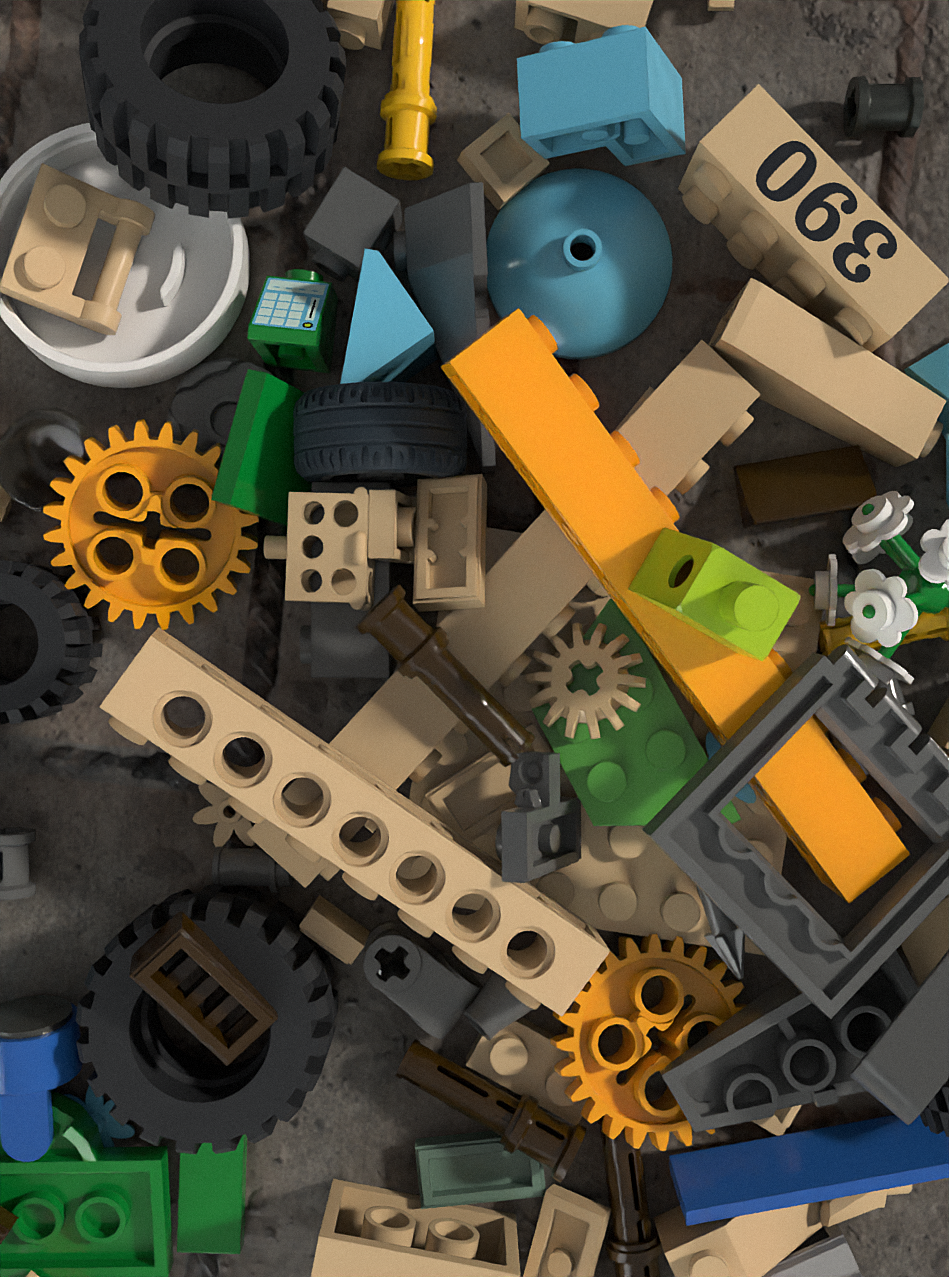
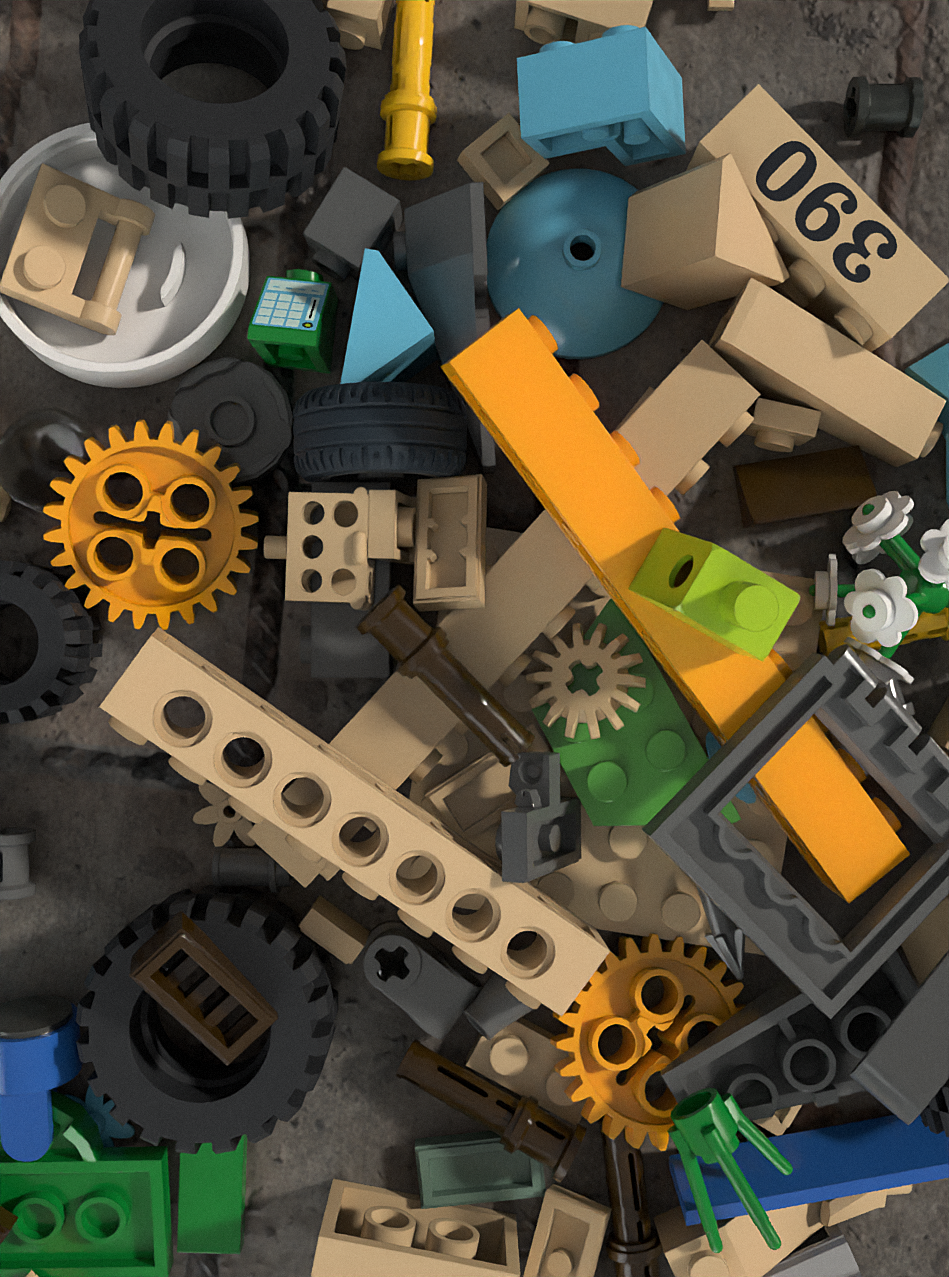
(259, 451): green tile -> none
(698, 238): none -> tan slope
(707, 1129): none -> green plant
(781, 425): none -> tan plate

